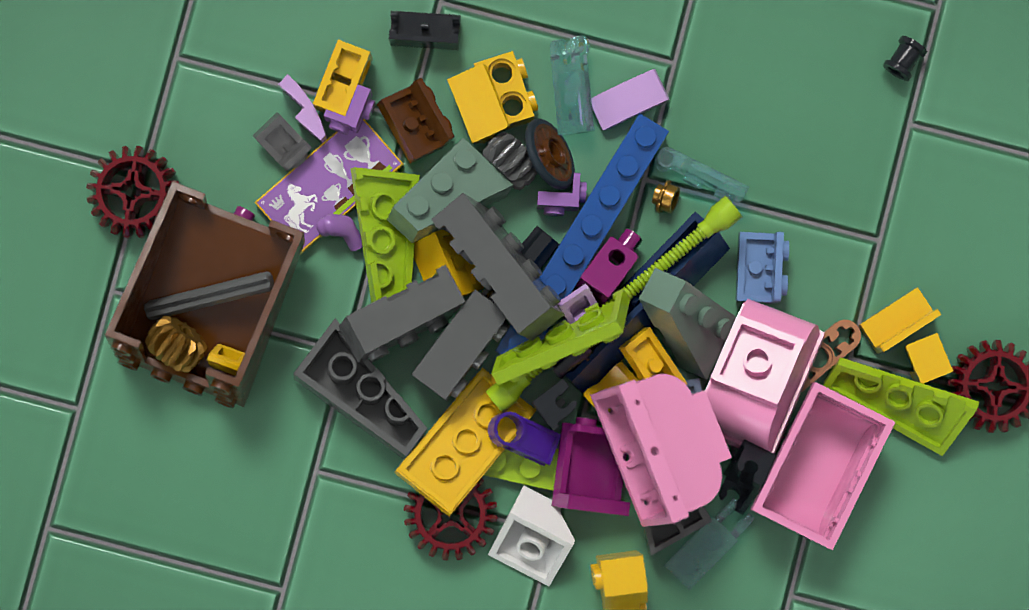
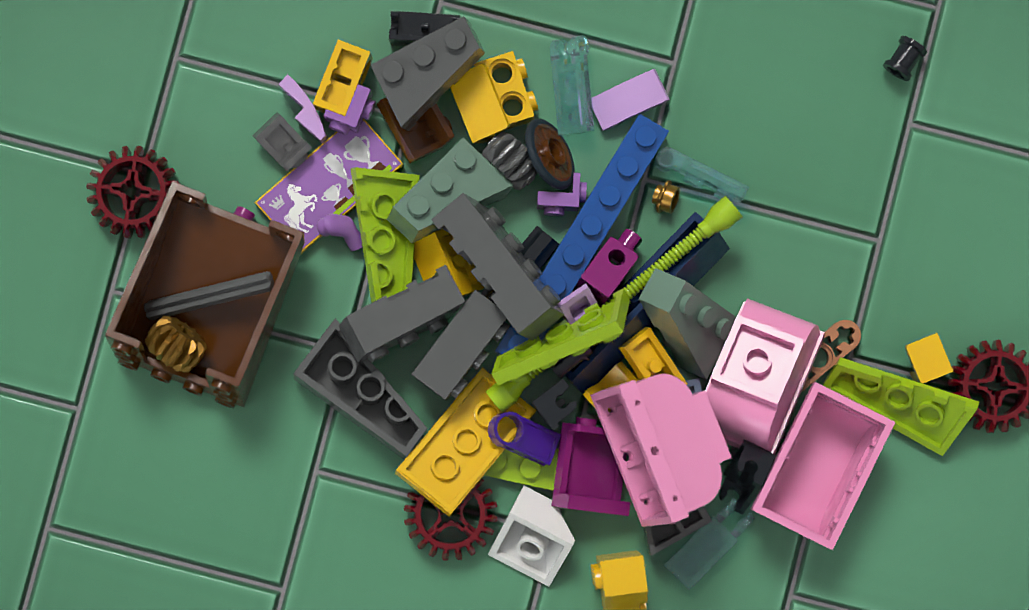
(225, 359): yellow slope -> none
(427, 69): none -> dark grey wedge
(761, 267): medium blue bracket -> none
(898, 321): yellow panel -> none

